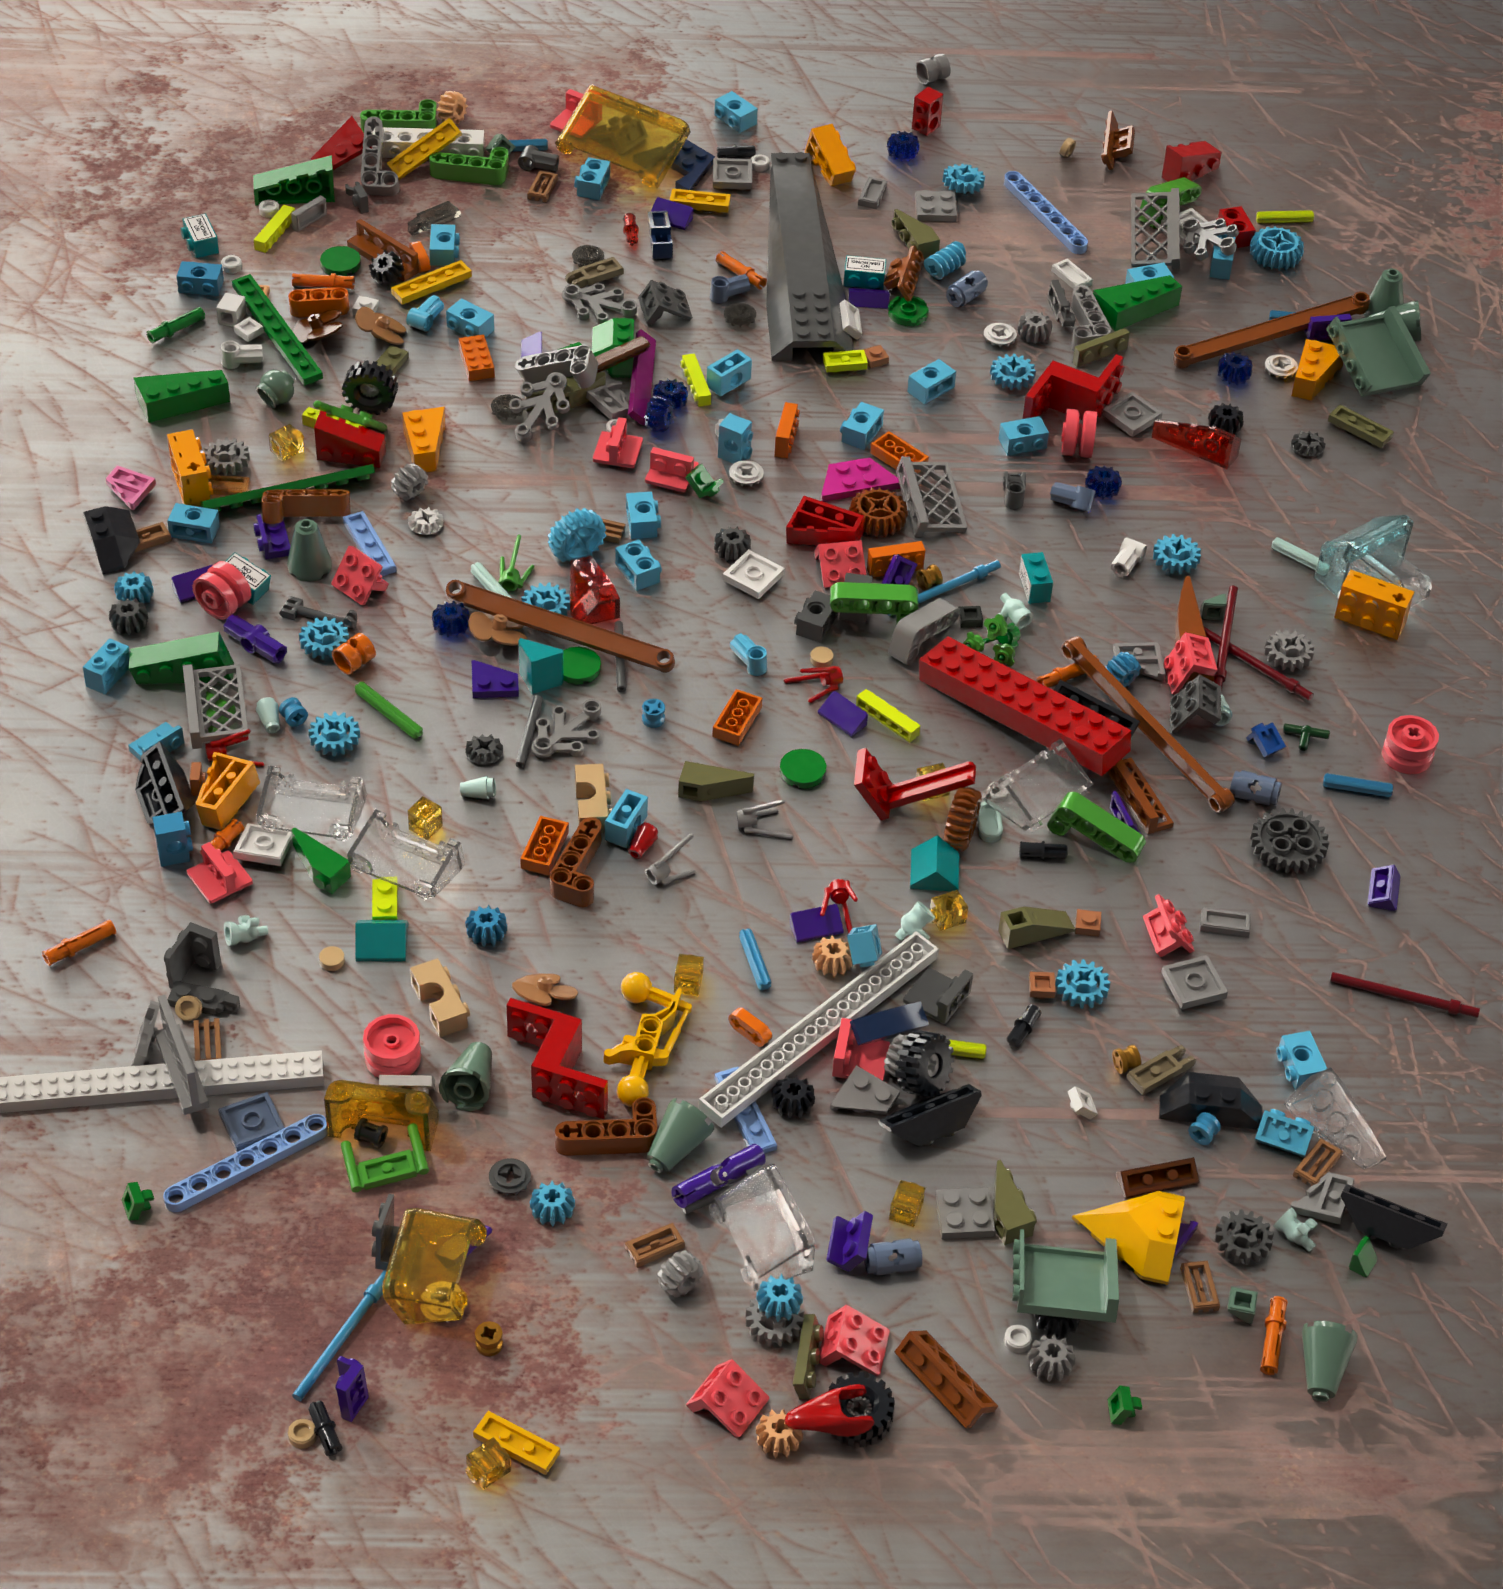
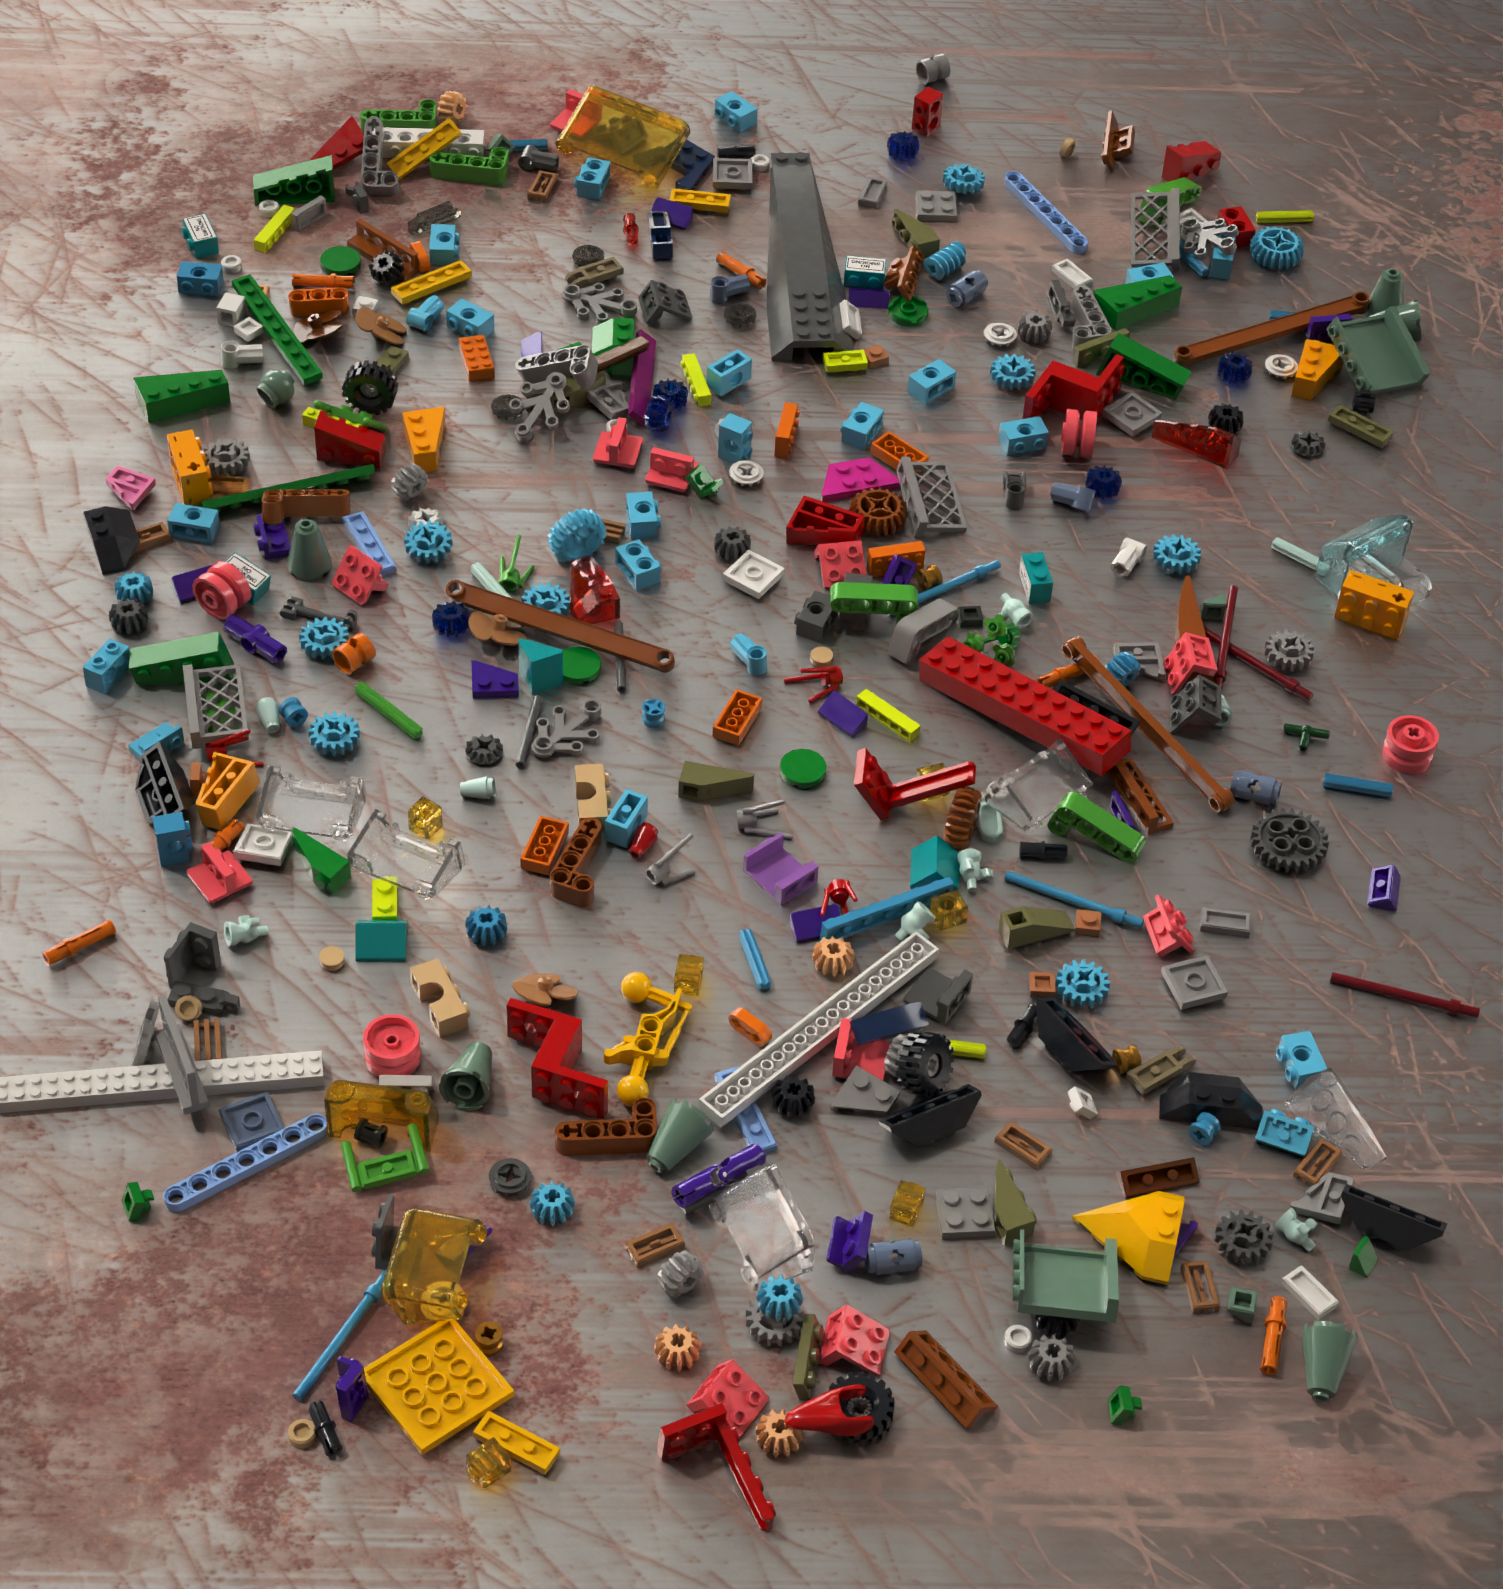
(170, 327): green pin -> none
(286, 442): clear yellow brick -> none
(428, 541): none -> medium azure gear
(436, 1384): none -> yellow plate
(677, 1347): none -> light nougat gear
(698, 1432): none -> red bracket
(778, 870): none -> medium lavender panel
(830, 154): light orange wedge -> none
(864, 945): medium azure brick -> none
(883, 911): none -> dark azure plate
(970, 868): none -> light aqua piece
(1020, 1147): none -> medium nougat tile
(1069, 1038): none -> black wedge
(1118, 915): none -> dark azure bar
(1146, 368): none -> green wedge
(1197, 265): none -> dark azure axle
(1266, 738): blue bracket -> none
(1310, 1292): none -> white tile
(1363, 402): none -> black gear

